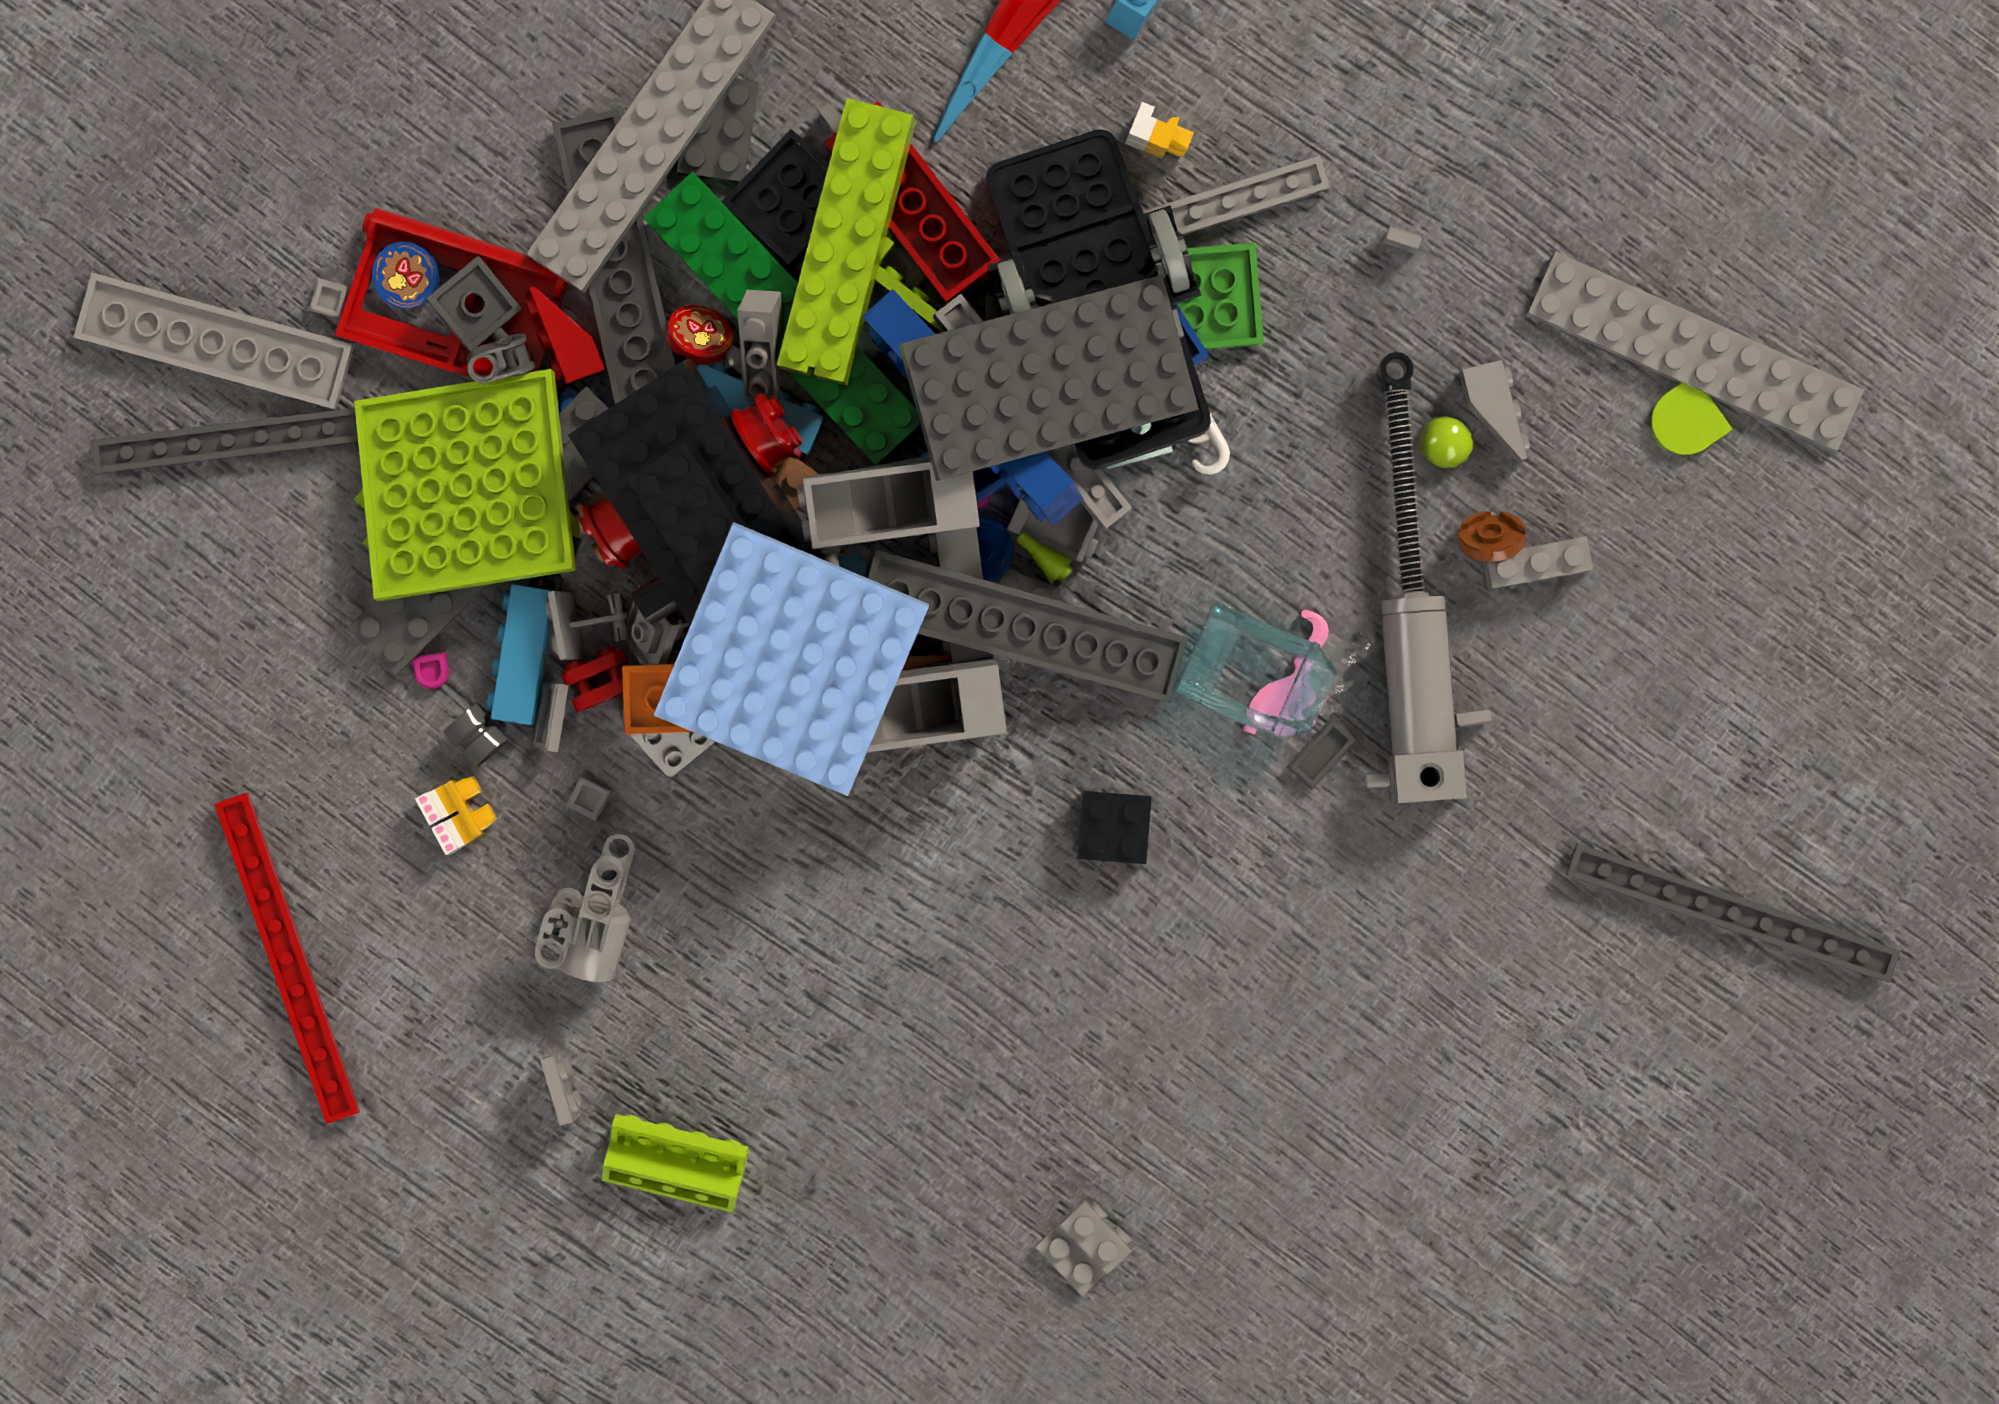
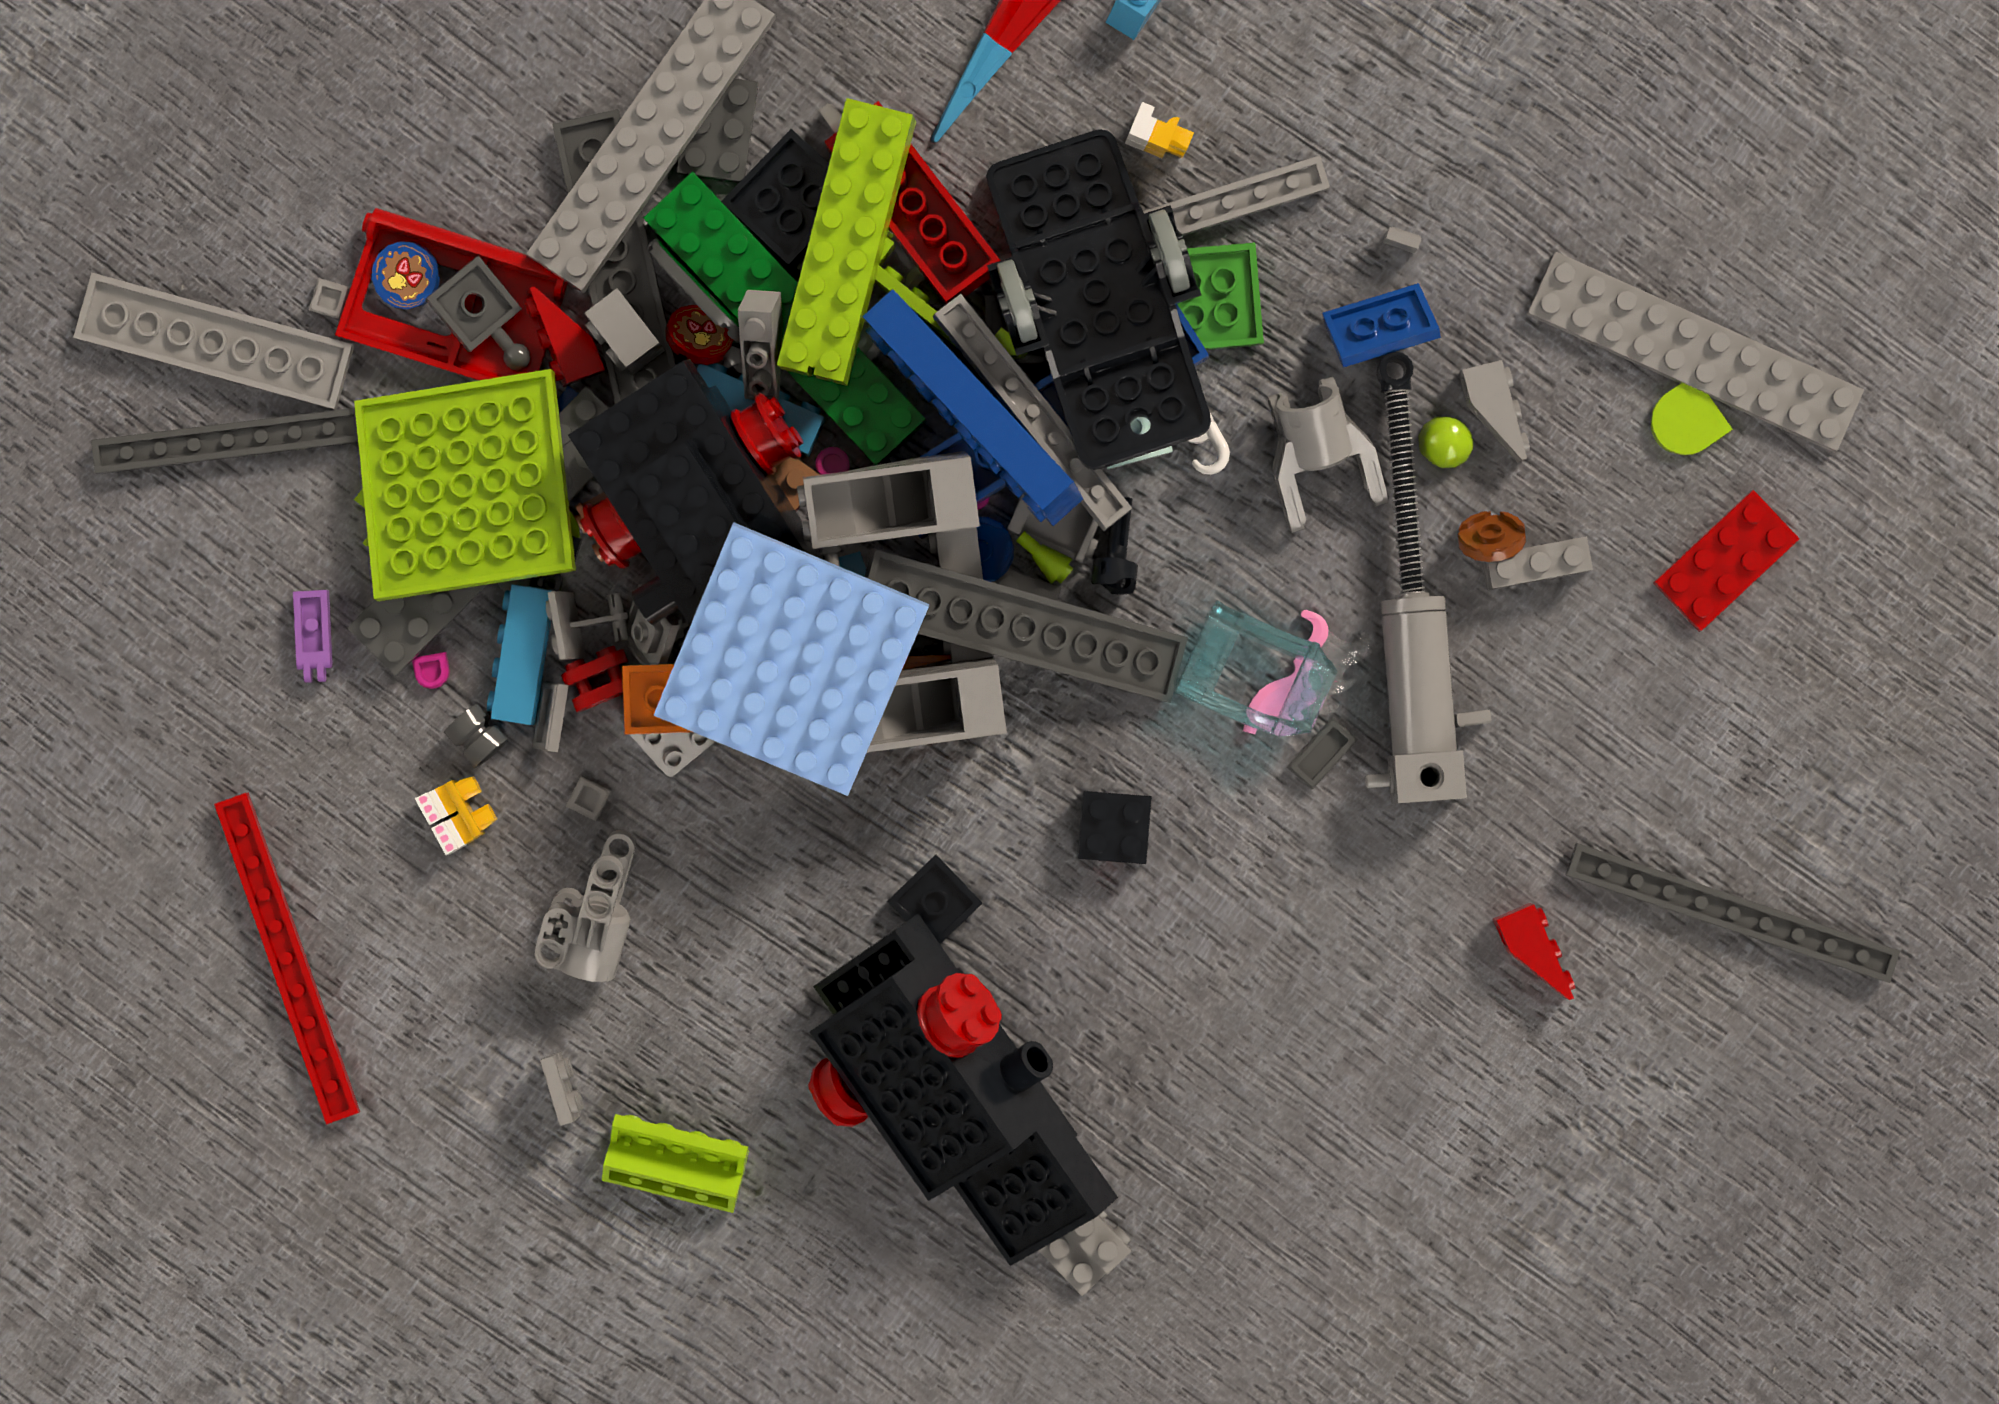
(312, 633): none -> medium lavender hinge
(502, 359): dark grey piece -> none
(624, 331): none -> light grey brick
(694, 288): none -> dark grey tile
(832, 461): none -> dark pink tile
(937, 897): none -> black plate
(952, 1091): none -> black piece
(1048, 377): dark grey plate -> none
(1114, 568): none -> black piece
(1318, 440): none -> light grey piece
(1381, 325): none -> blue plate
(1527, 941): none -> red slope
(1726, 560): none -> red plate

